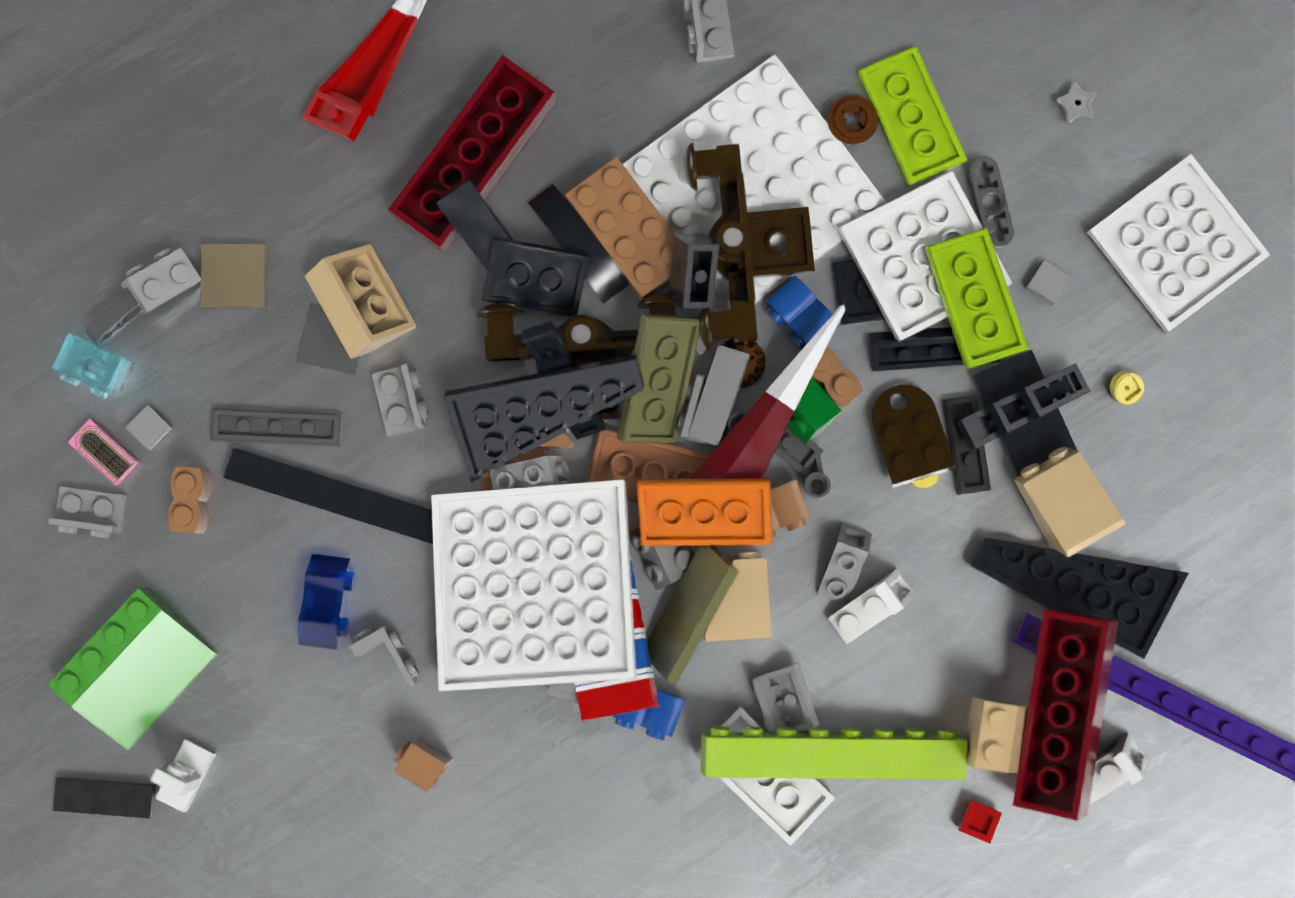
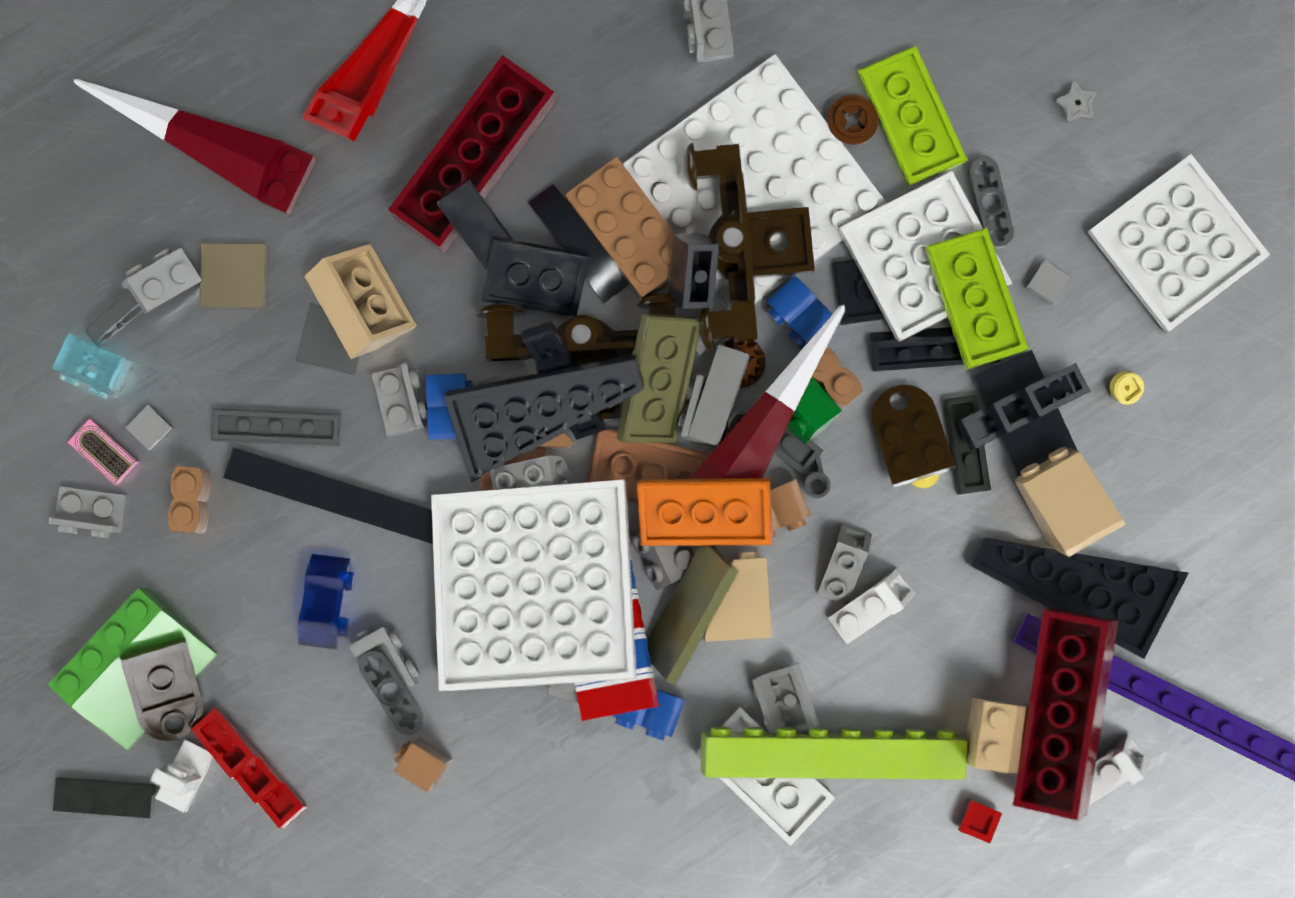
(163, 687): none -> plate
(248, 768): none -> red slope
(250, 161): none -> dark red plate
(397, 717): none -> dark grey beam
(438, 416): none -> blue brick

